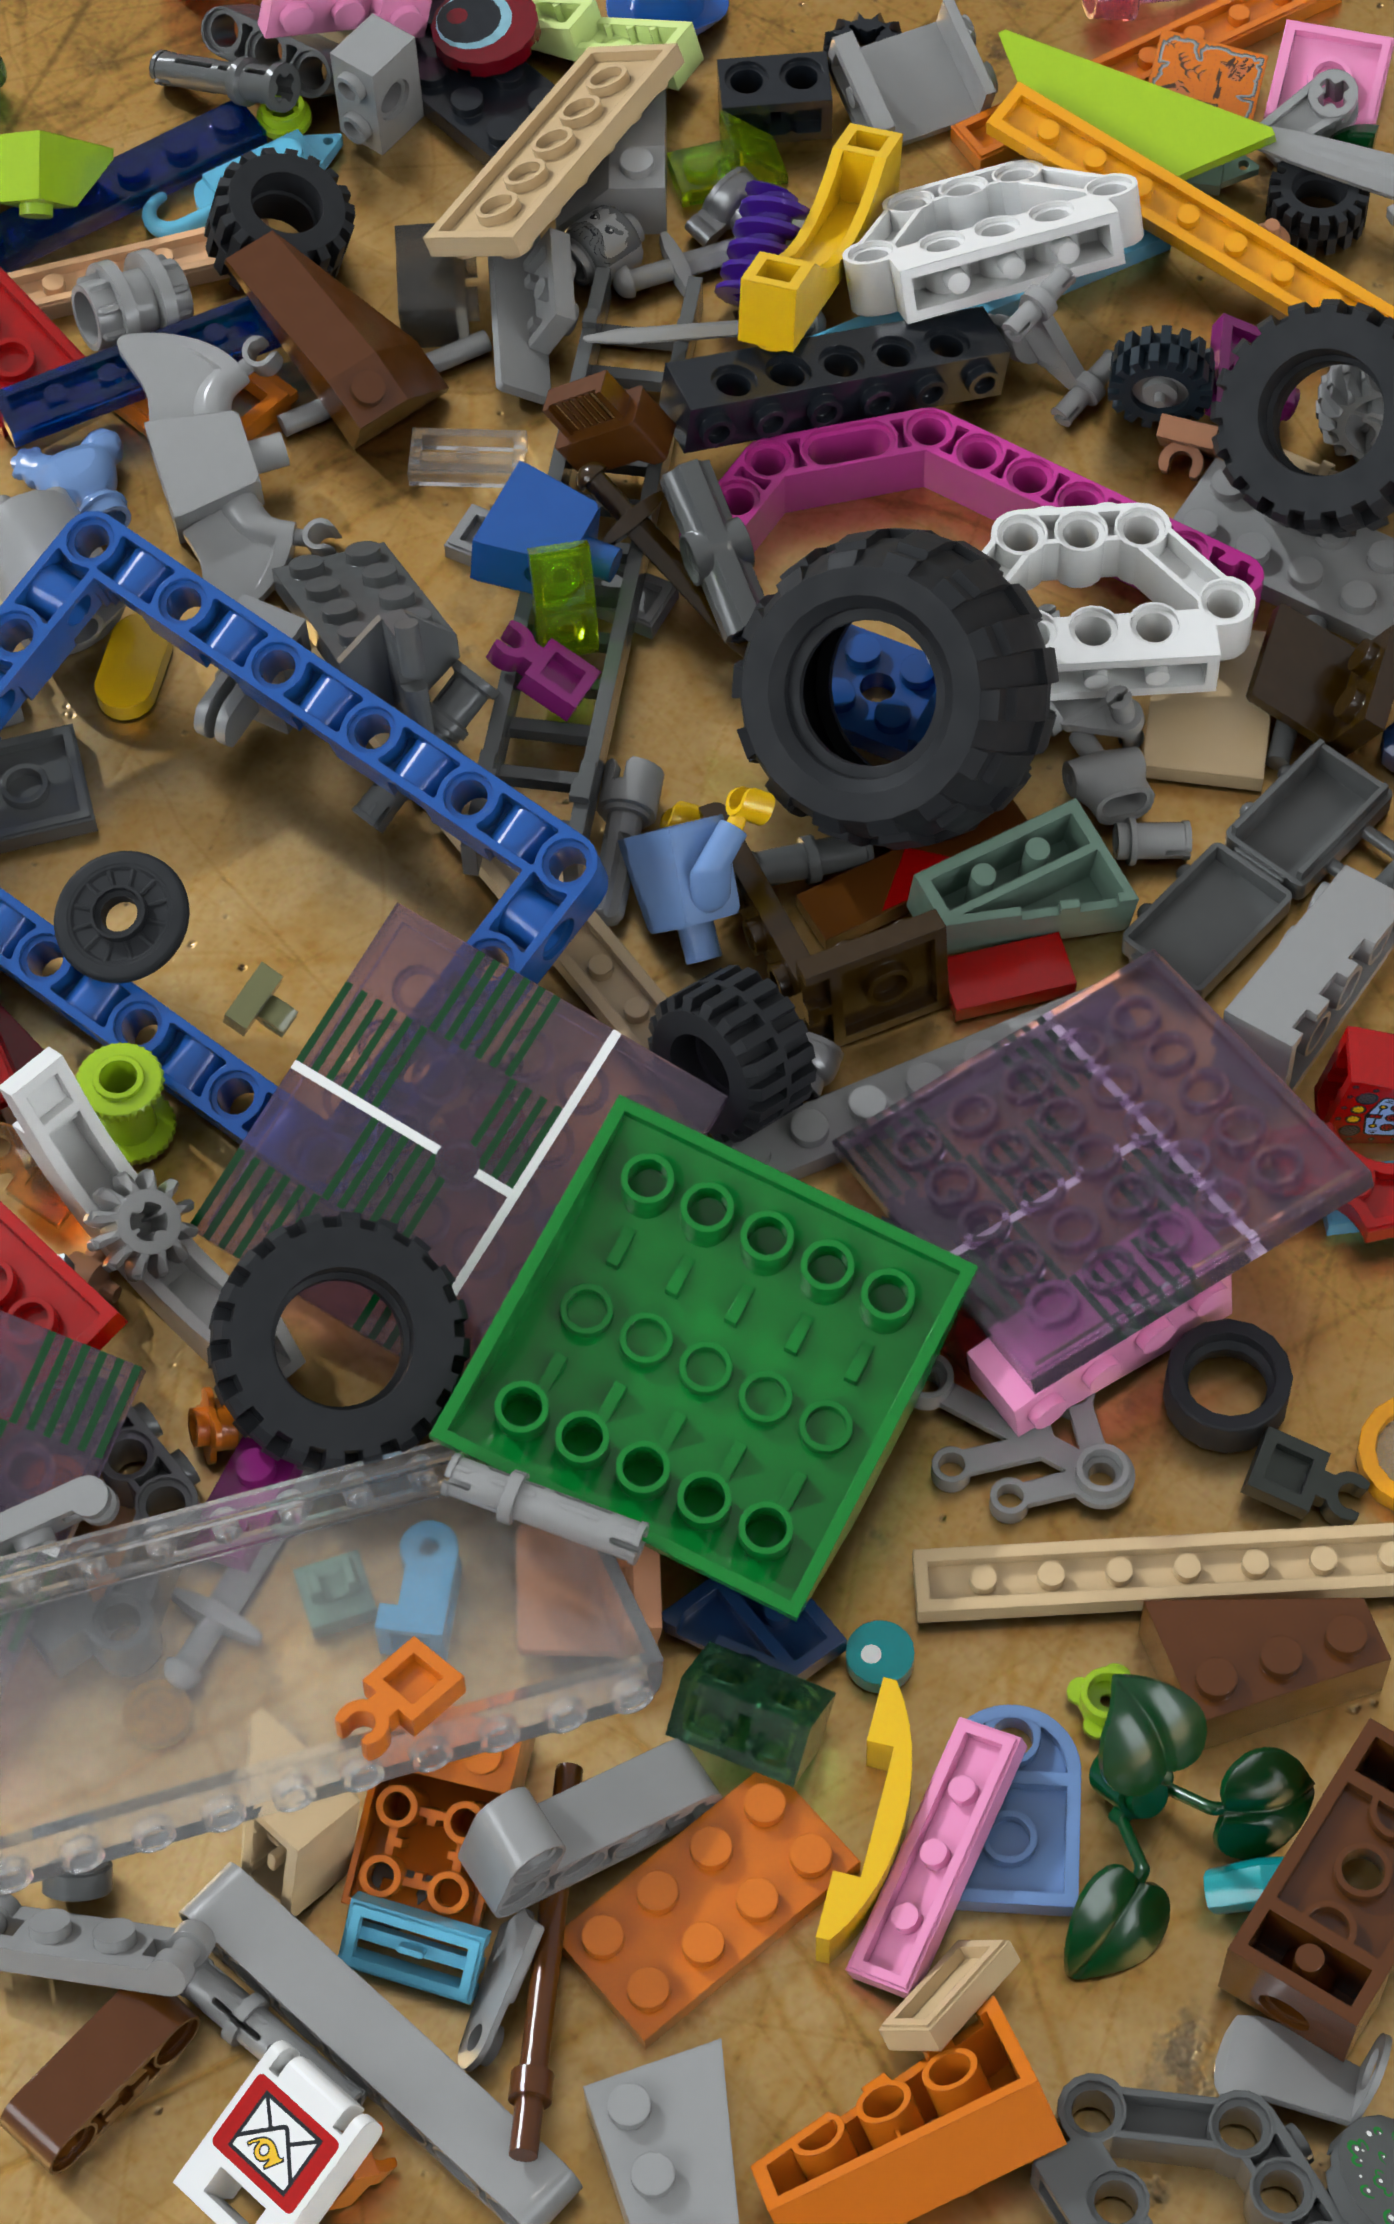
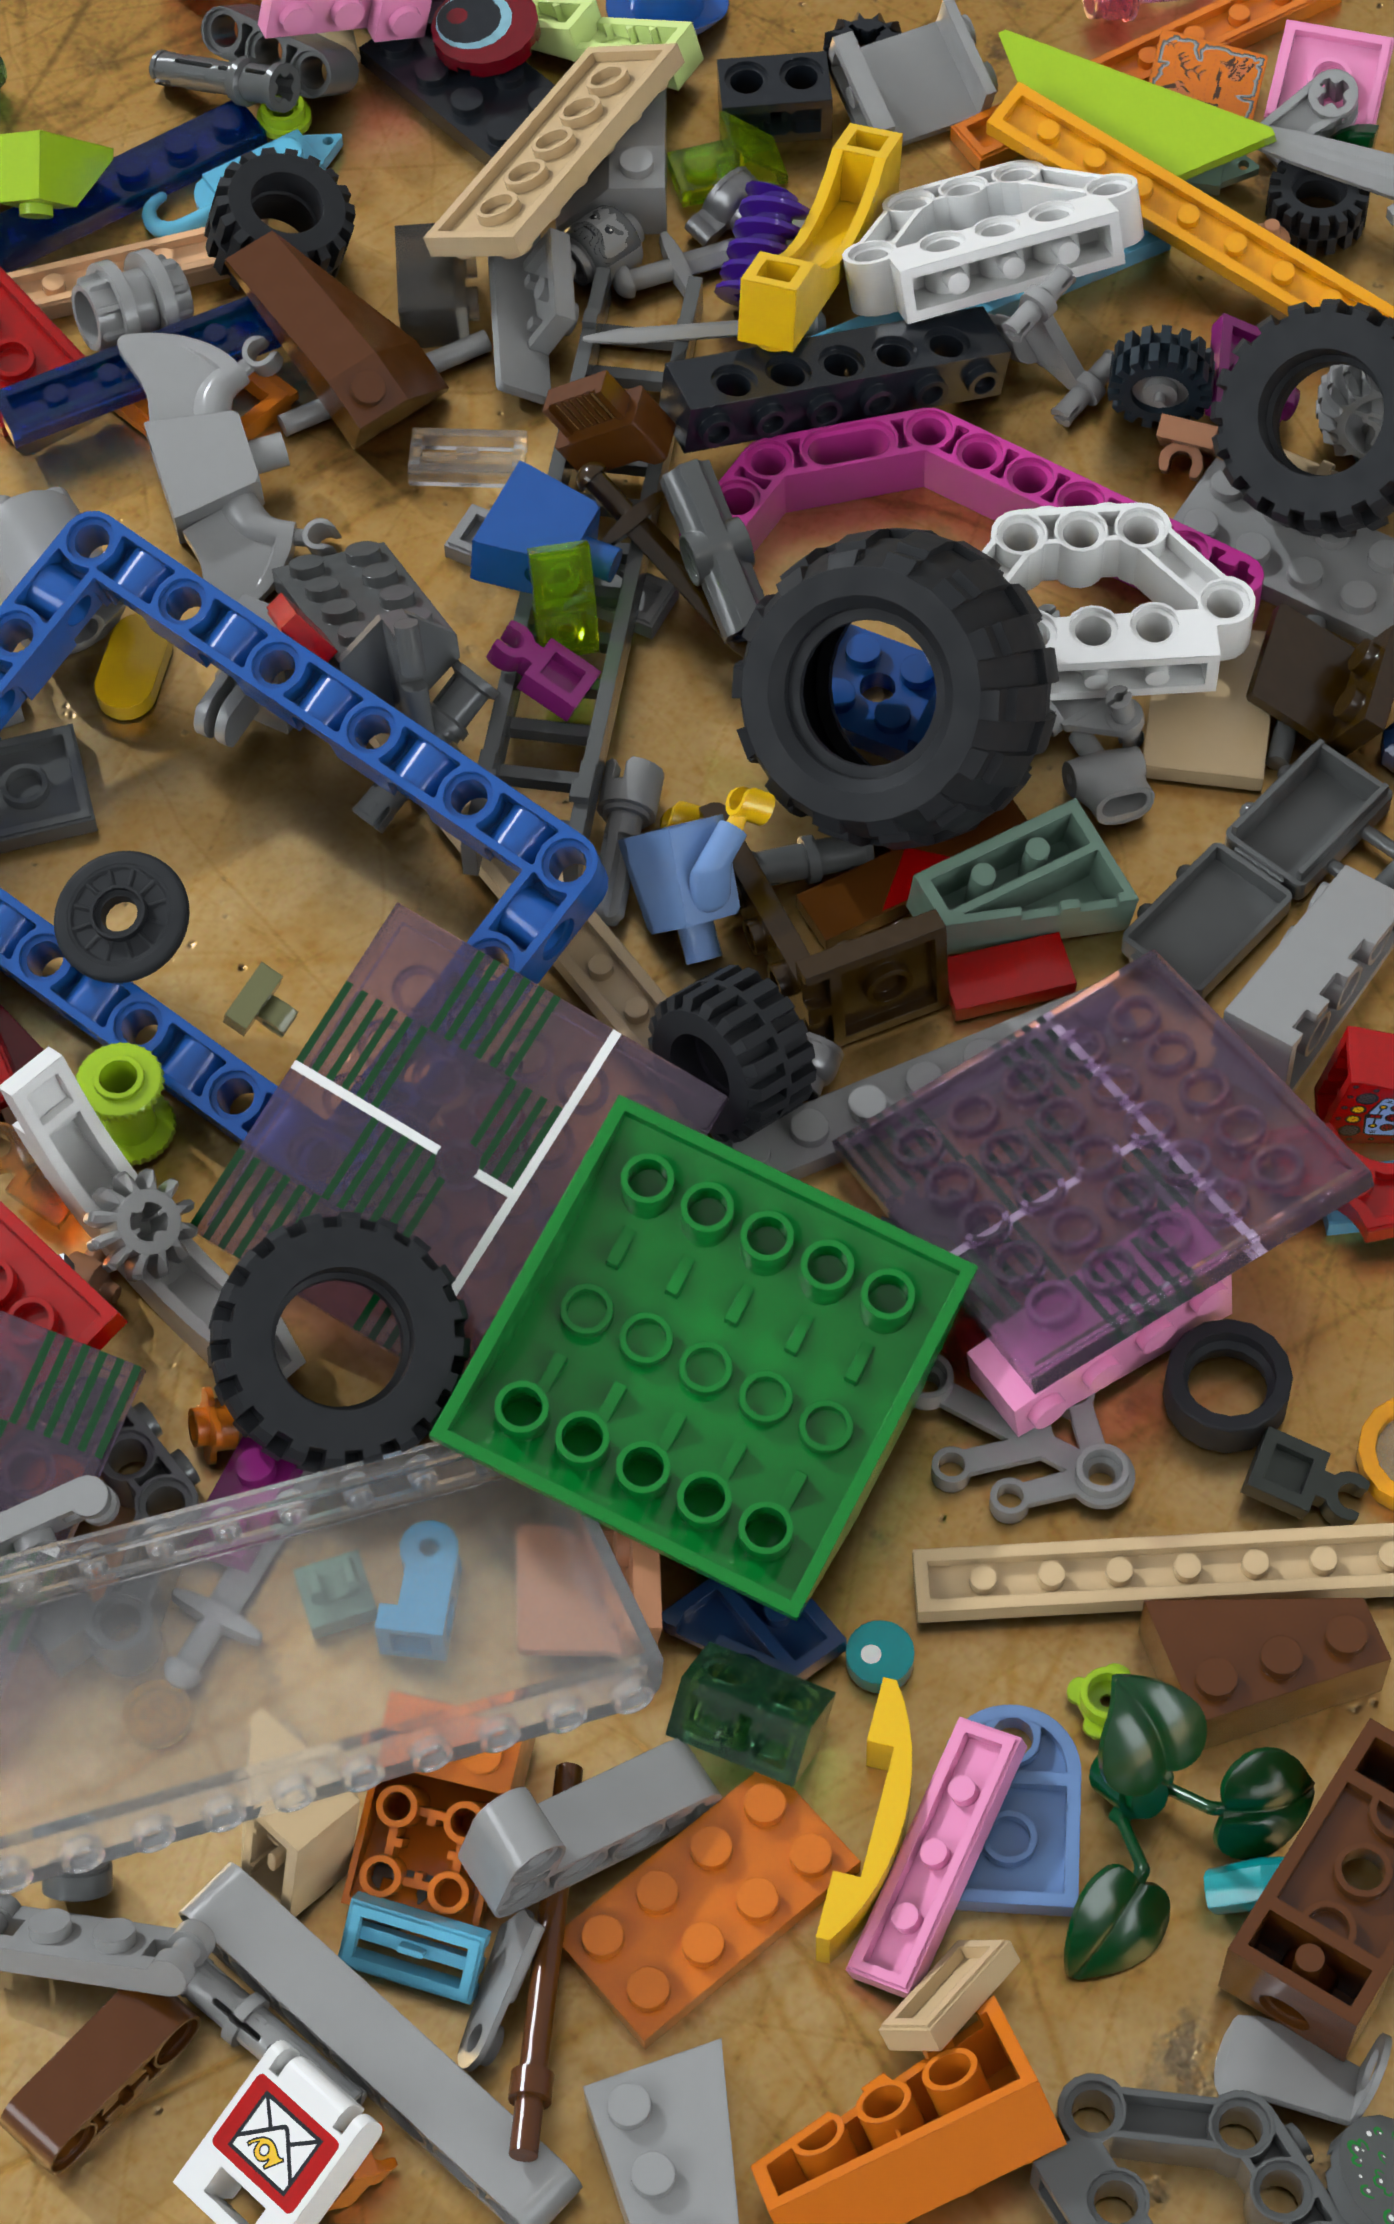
(83, 471): medium blue animal -> none
(300, 628): none -> red tile
(377, 84): light grey brick -> none
(402, 1691): orange plate -> none
(521, 1500): light grey pin -> none
(1151, 840): light grey pin -> none

